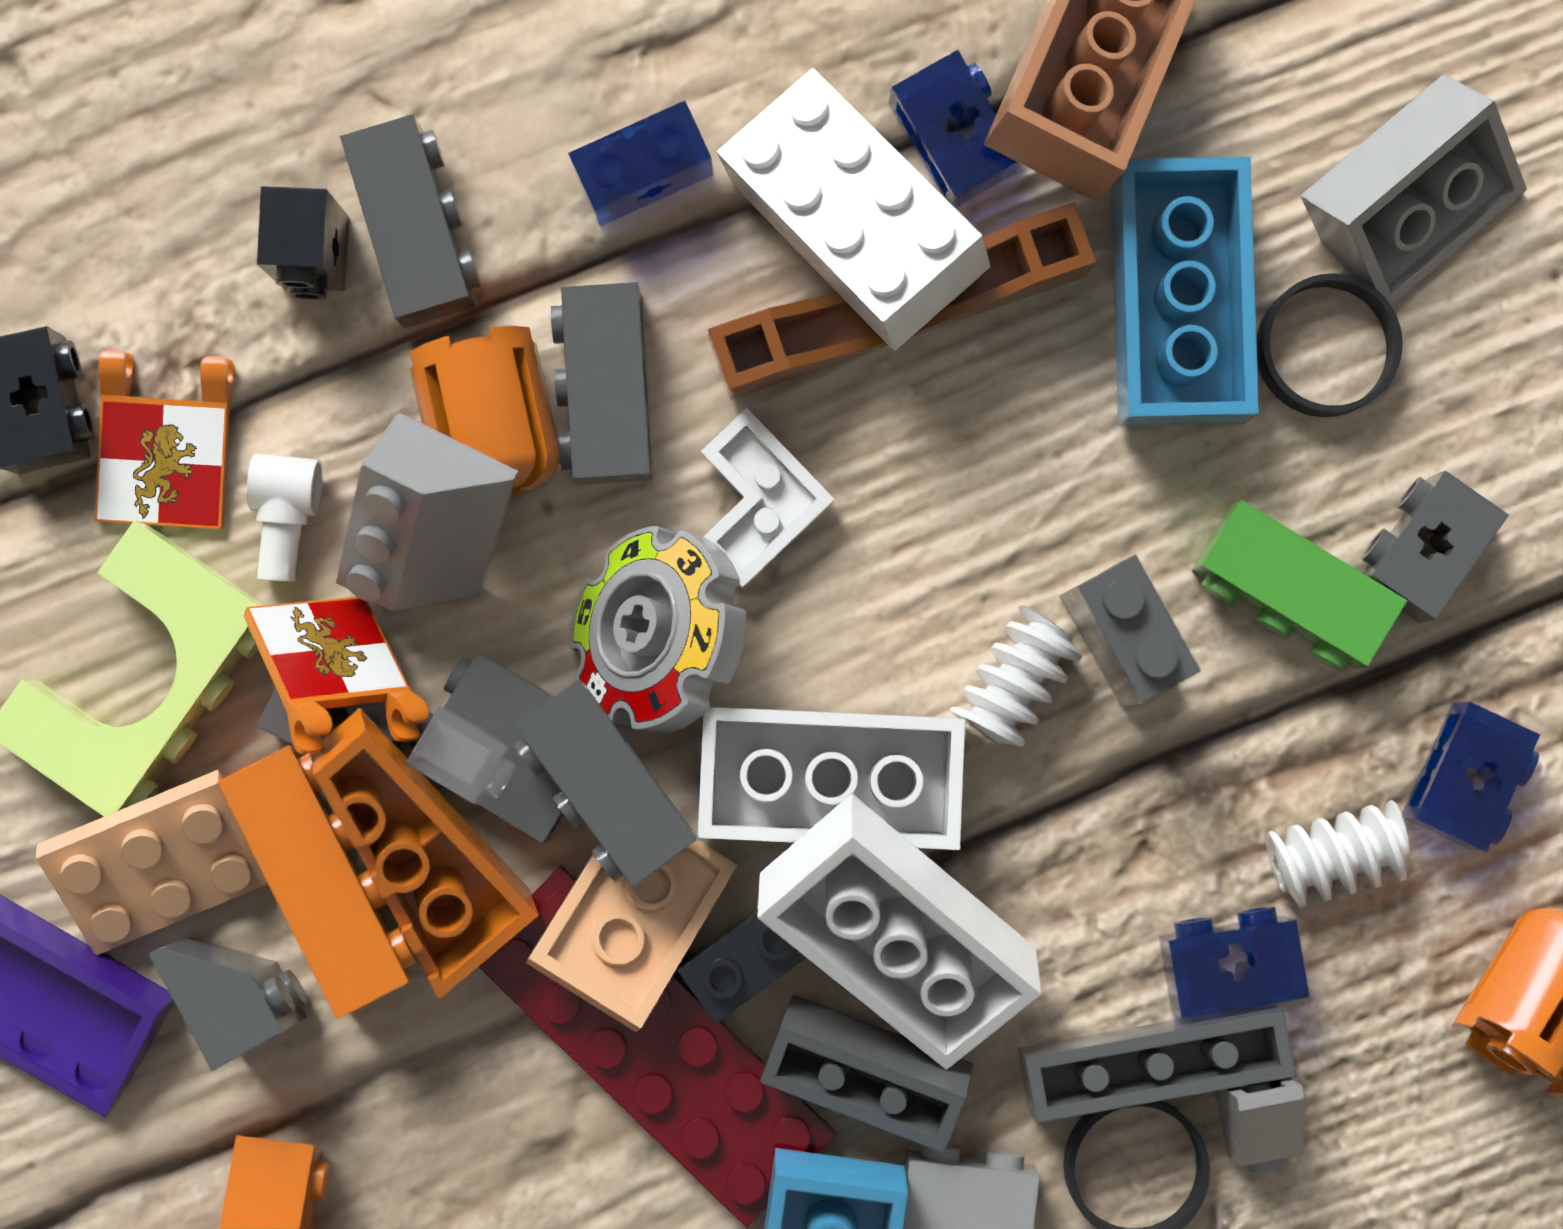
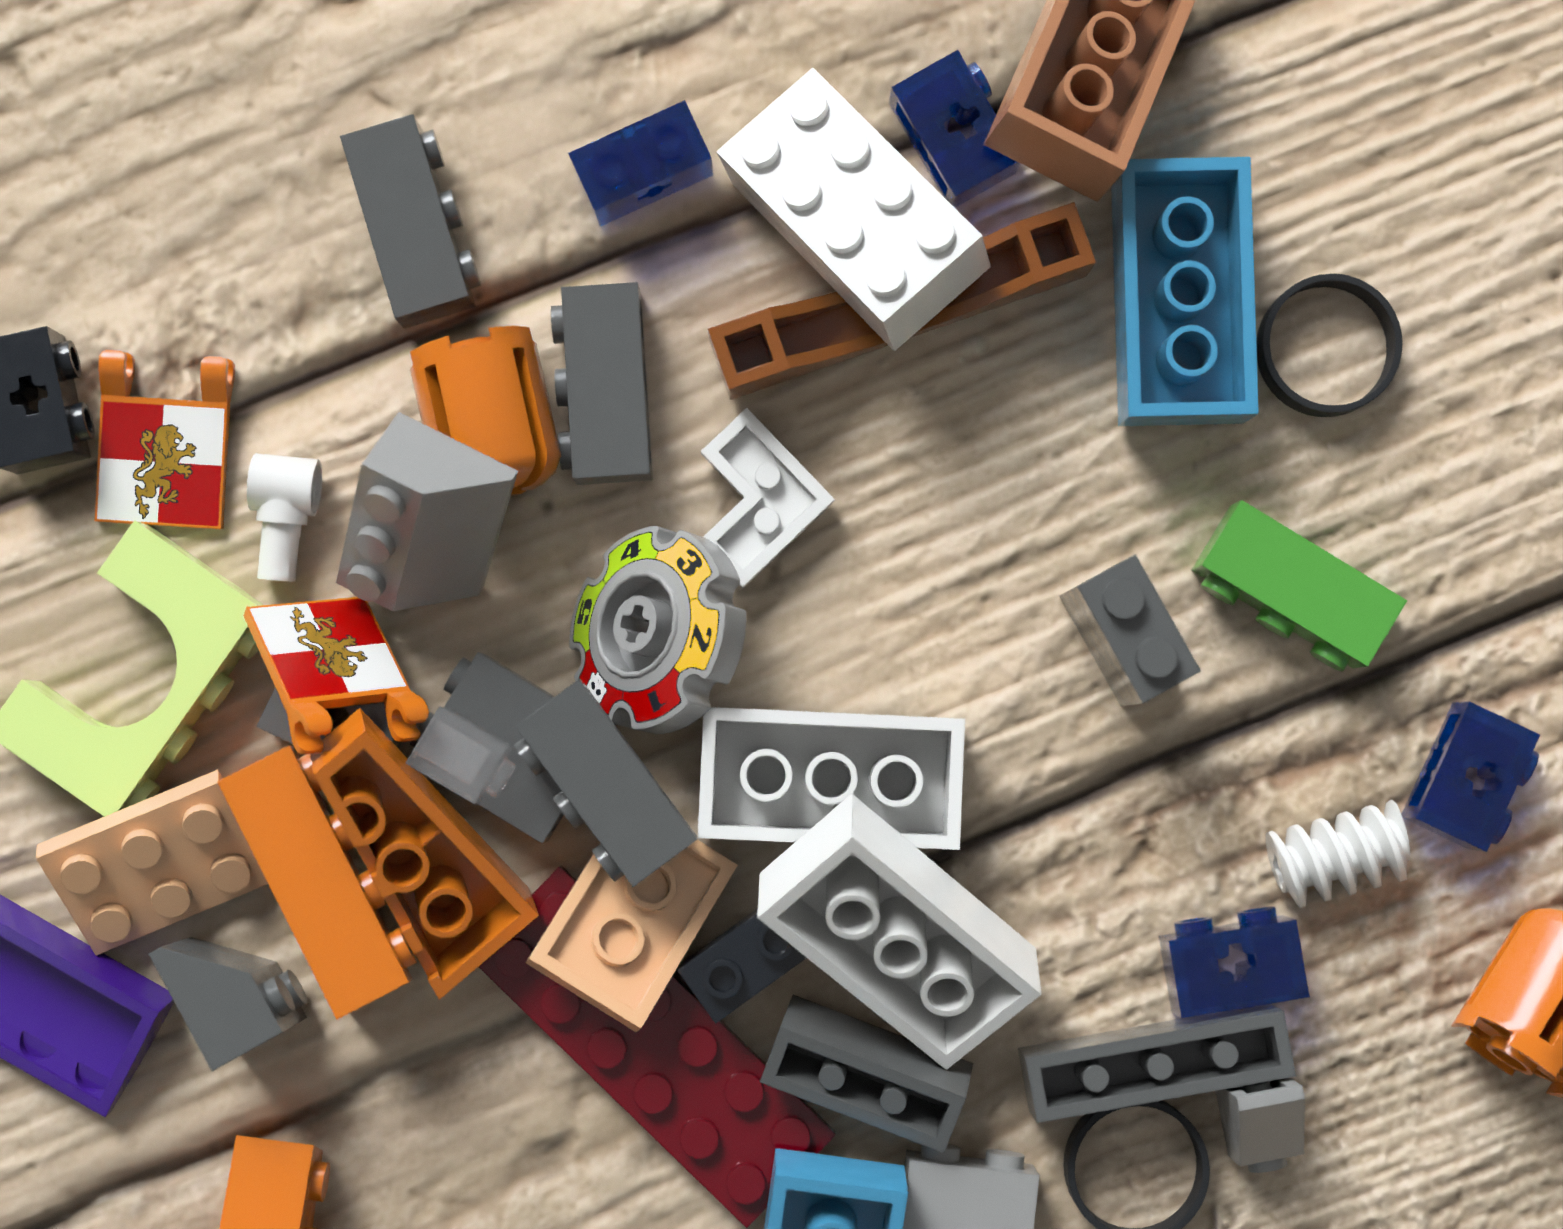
(303, 240): black brick -> none
(1018, 678): white piece -> none
(1417, 188): light grey slope -> none
(1462, 530): dark grey brick -> none

